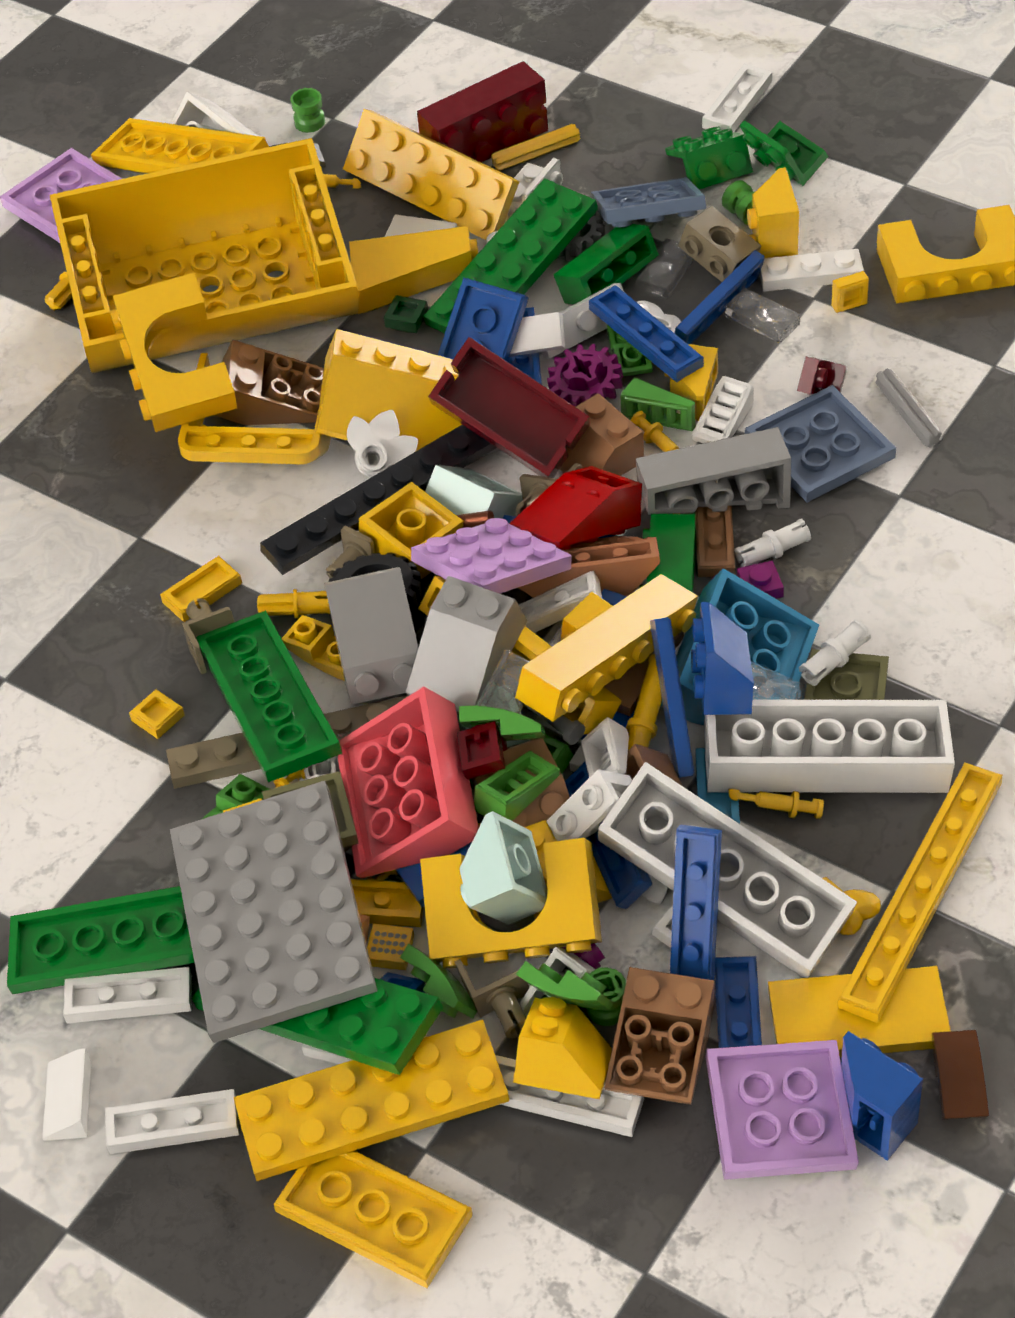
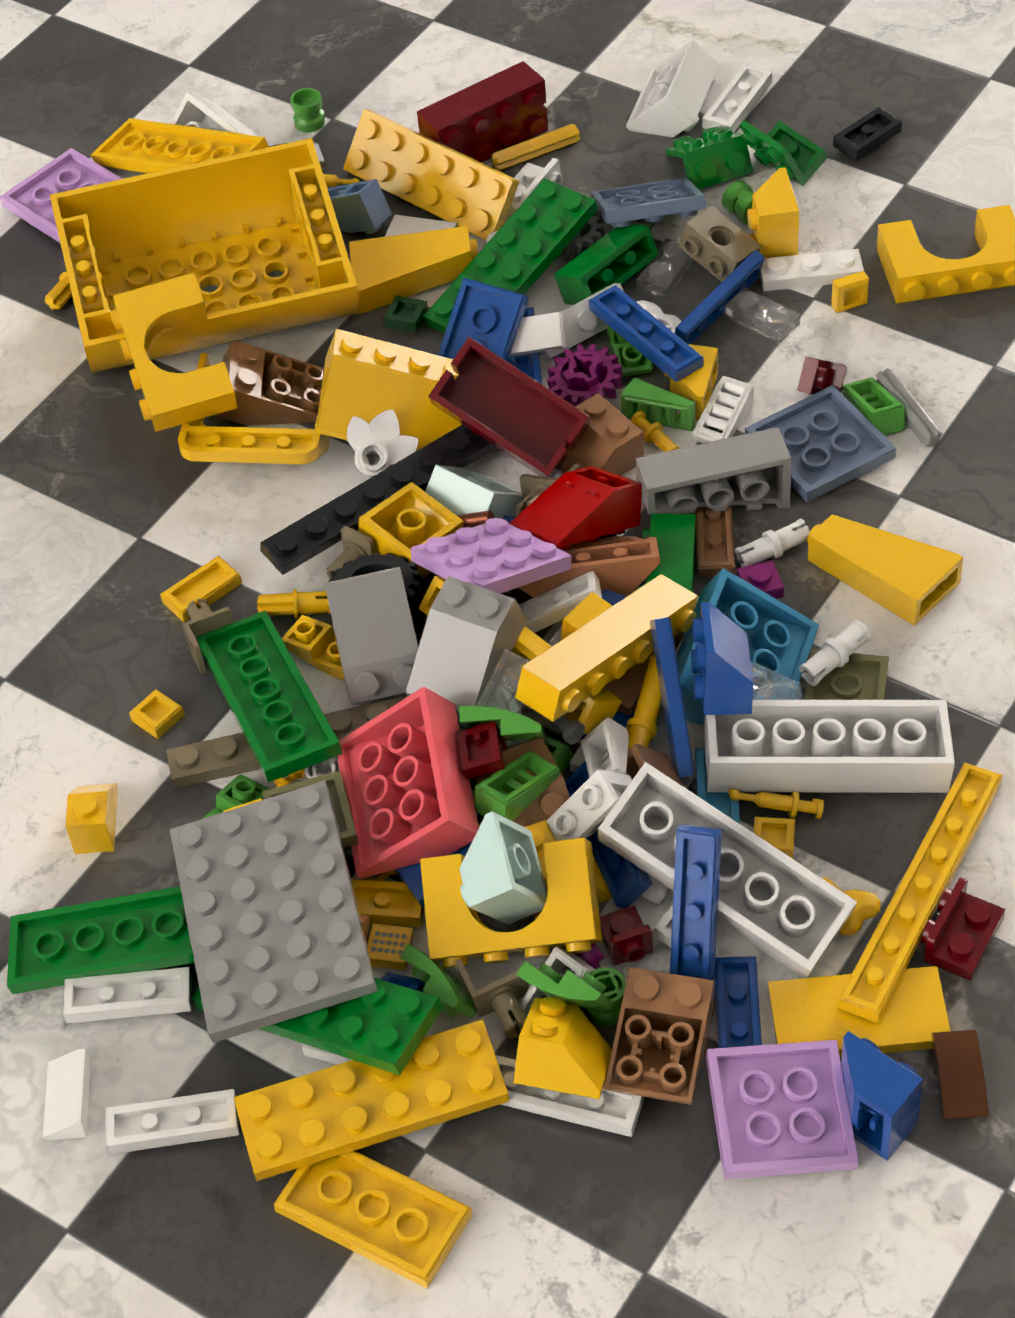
(92, 818): none -> yellow slope
(359, 206): none -> medium blue slope
(626, 936): none -> dark red bracket
(674, 93): none -> white slope
(777, 832): none -> yellow tile
(867, 133): none -> black plate
(879, 407): none -> bright green slope
(885, 566): none -> yellow slope
(961, 931): none -> dark red bracket

